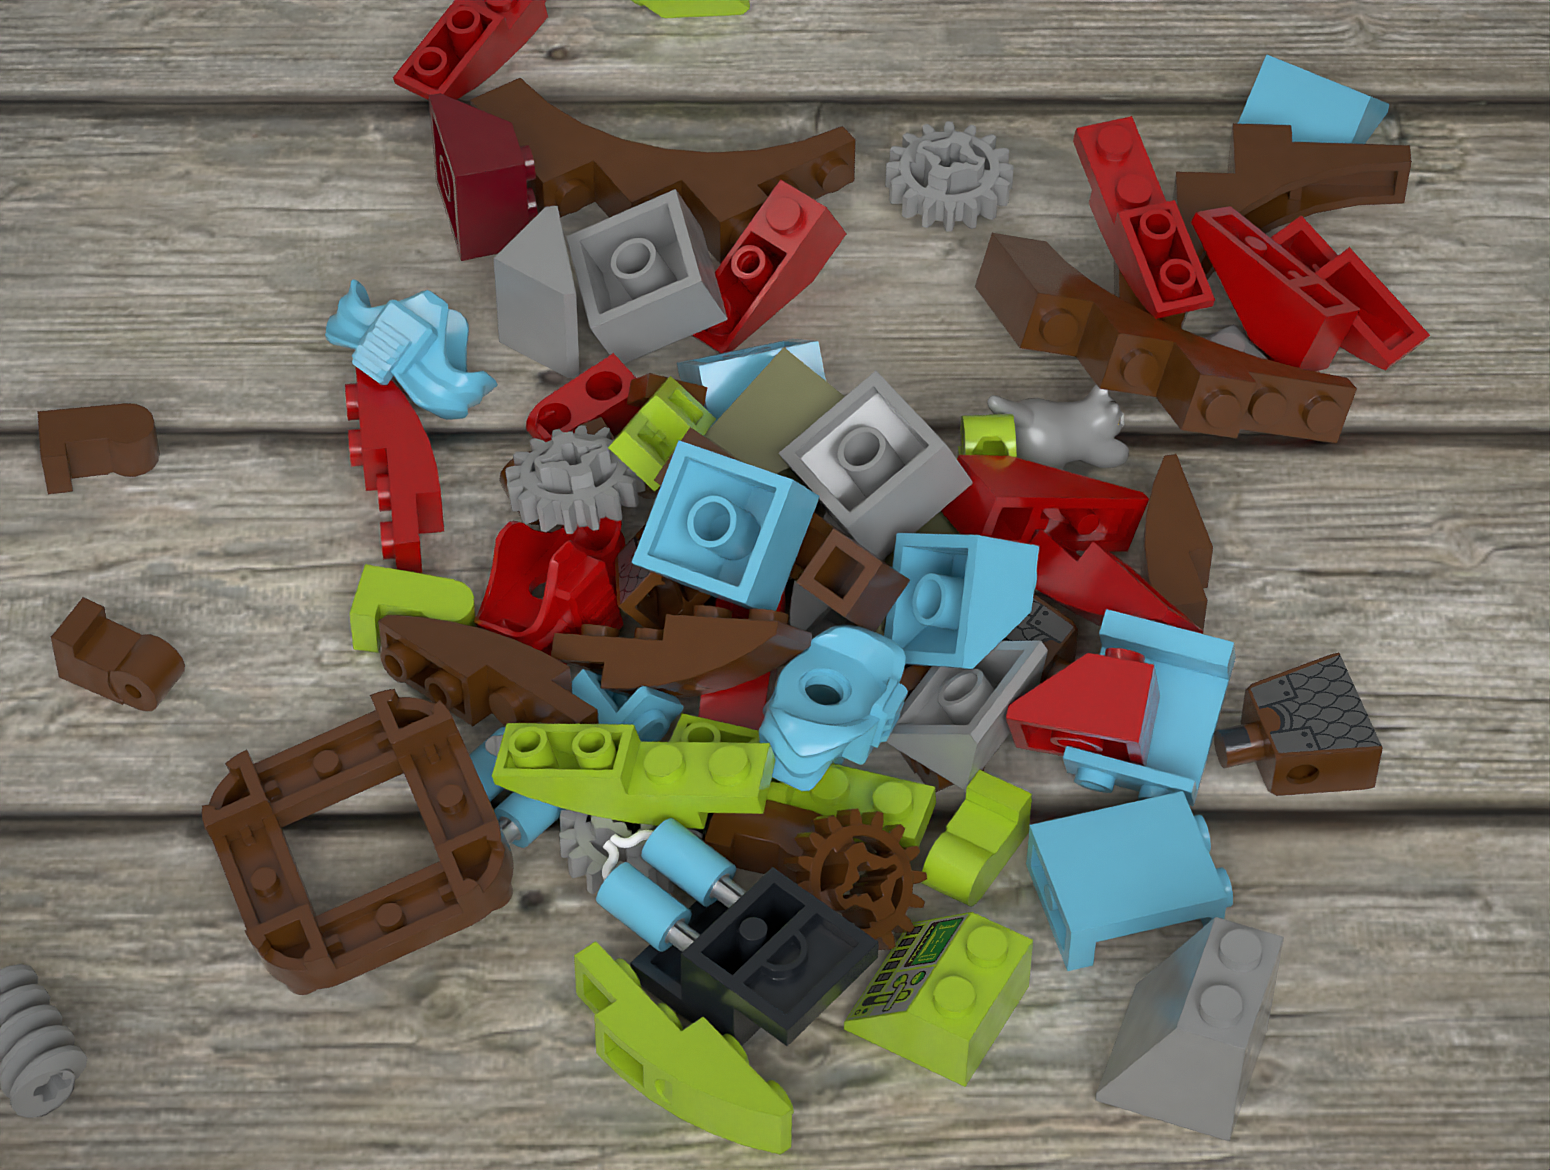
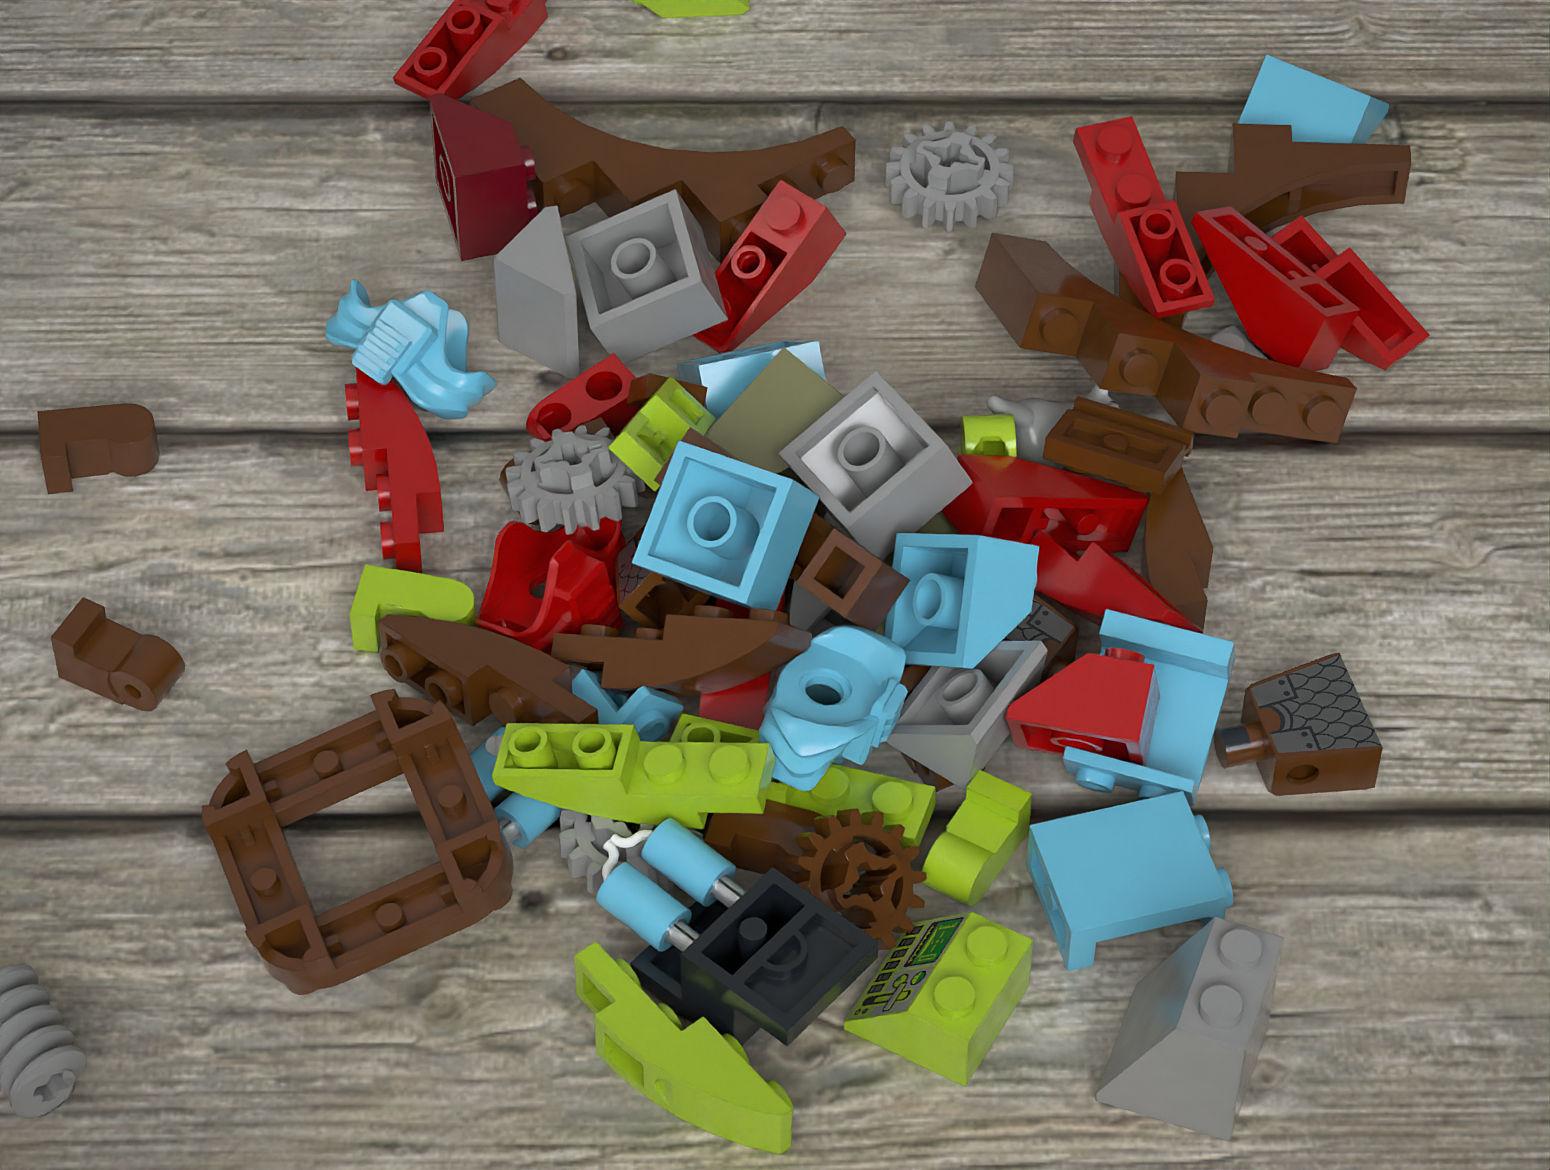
(1118, 445): none -> reddish brown plate

